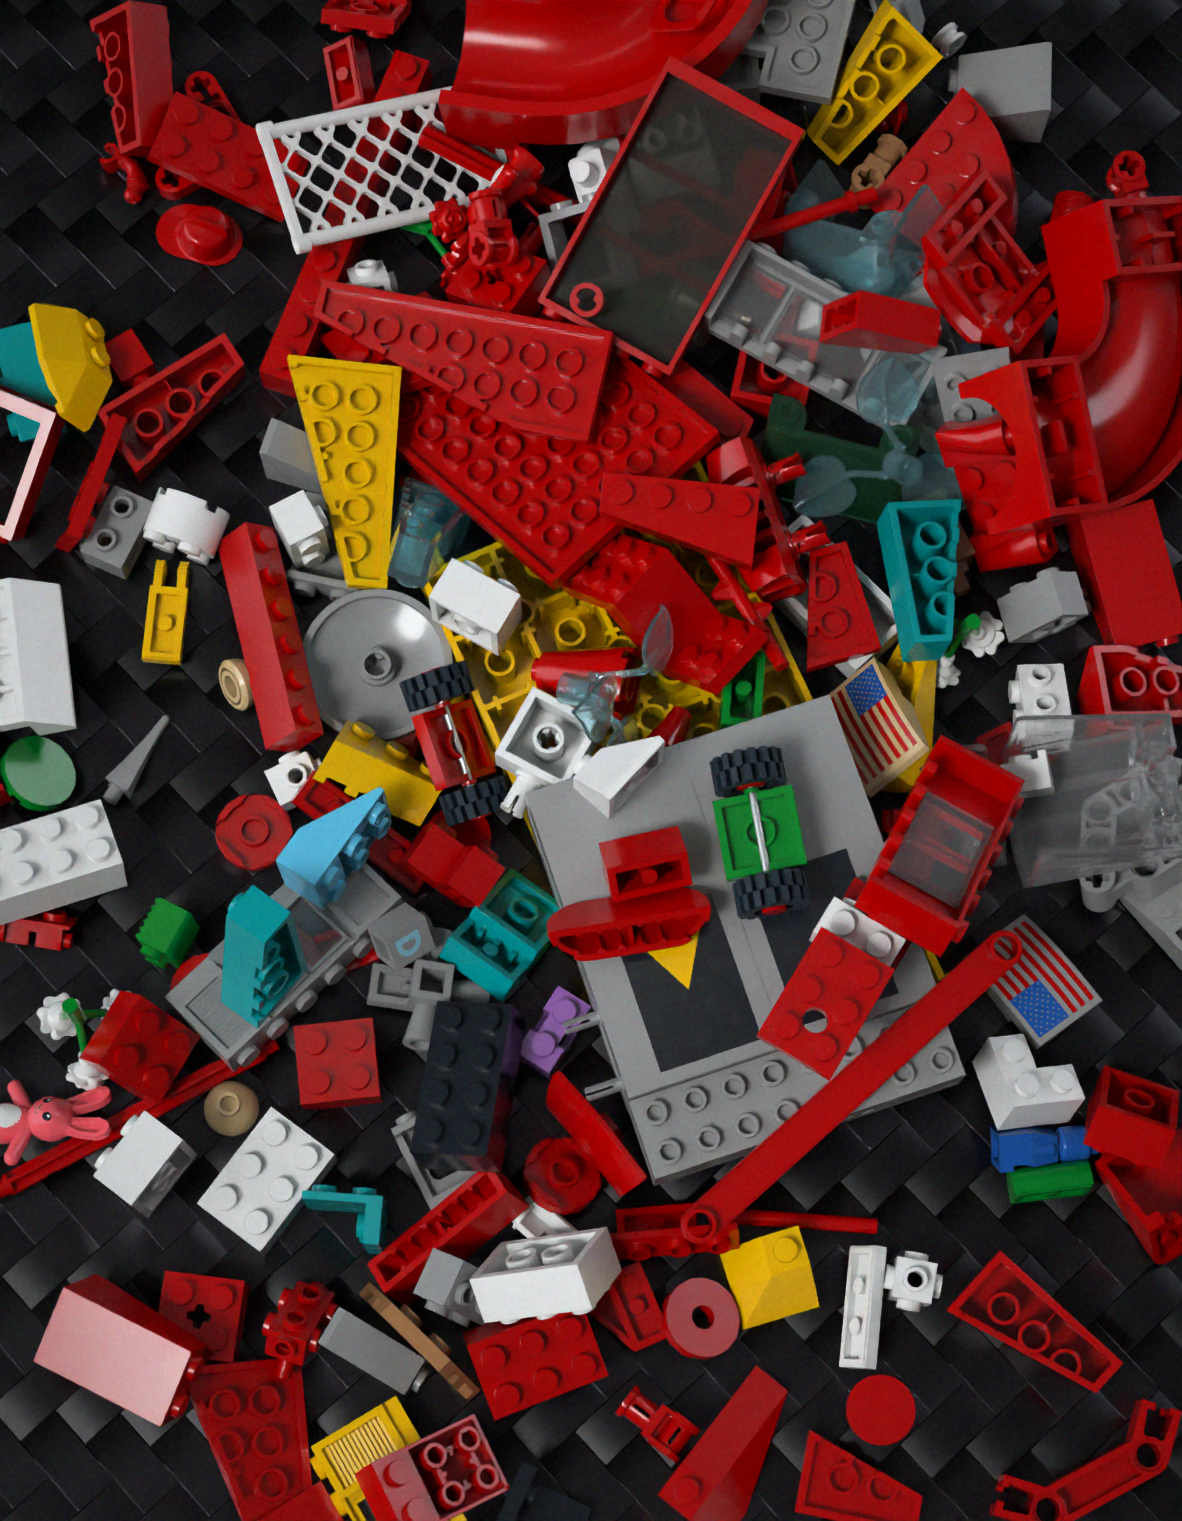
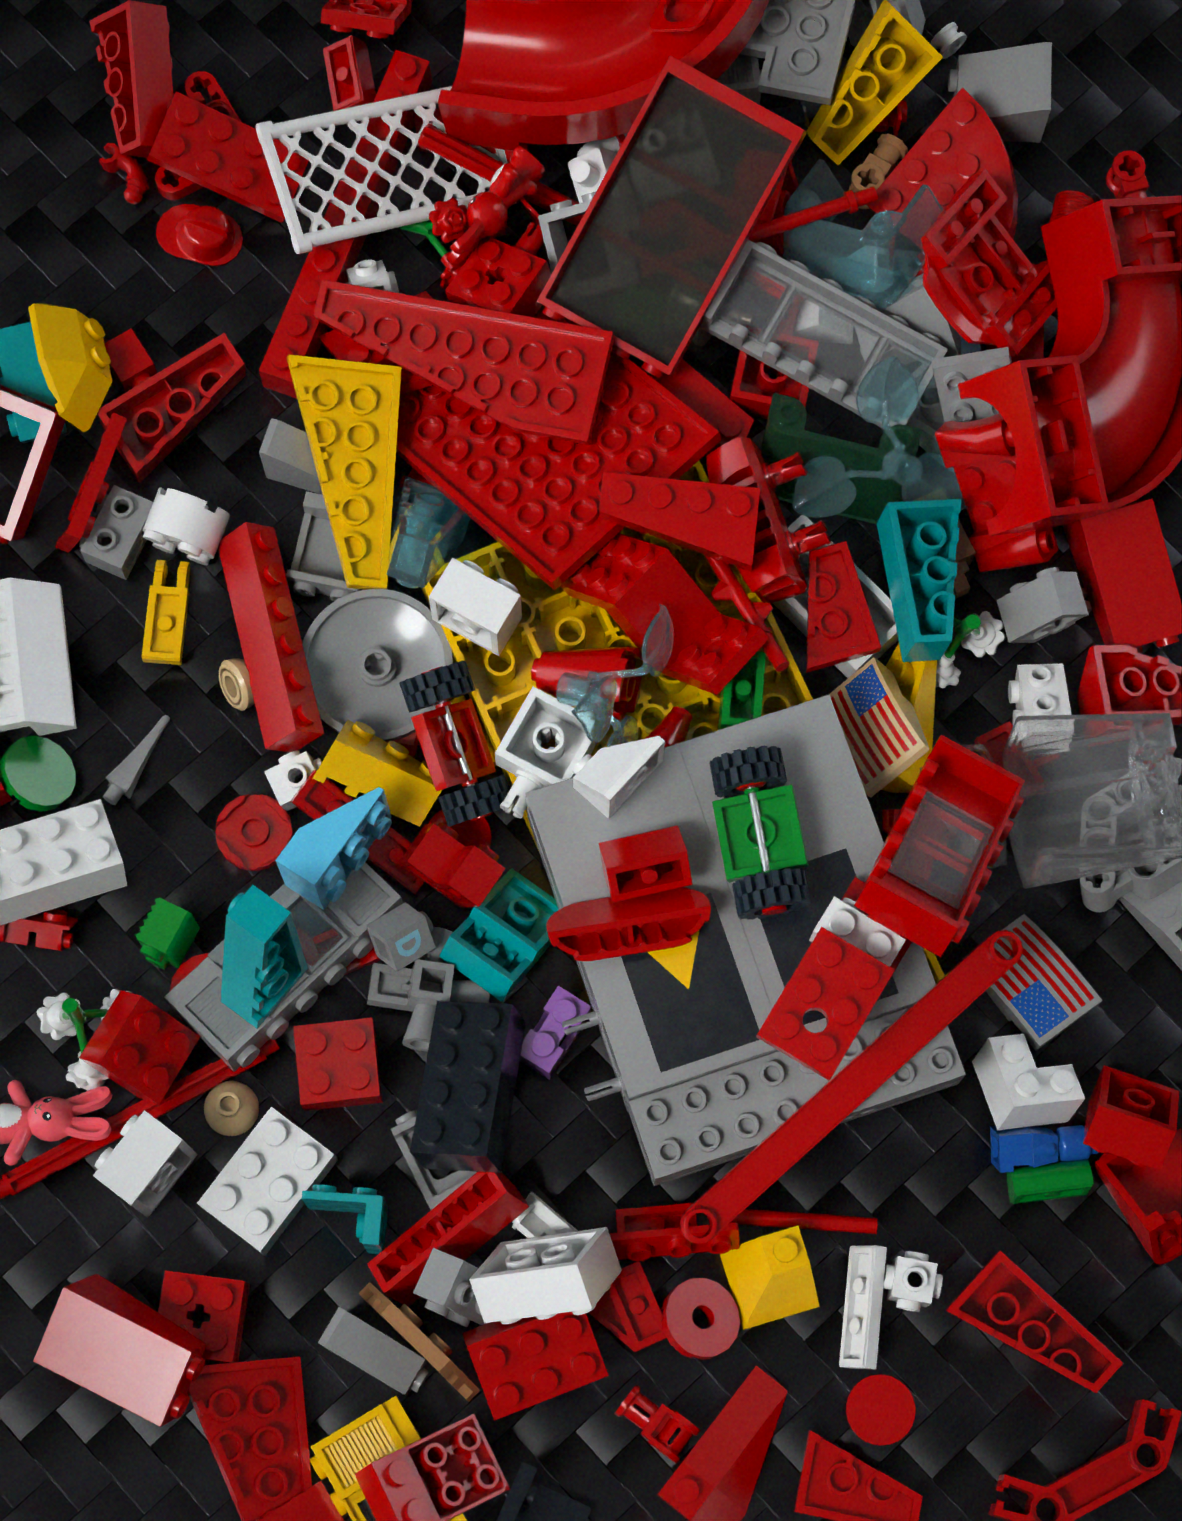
(298, 1324): red brick -> none
(301, 529): white brick -> none
(490, 231): red connector -> none
(560, 1177): red tile -> none
(575, 301): red bush -> none
(594, 1135): red panel -> none
(880, 324): red slope -> none
(1034, 772): white brick -> none

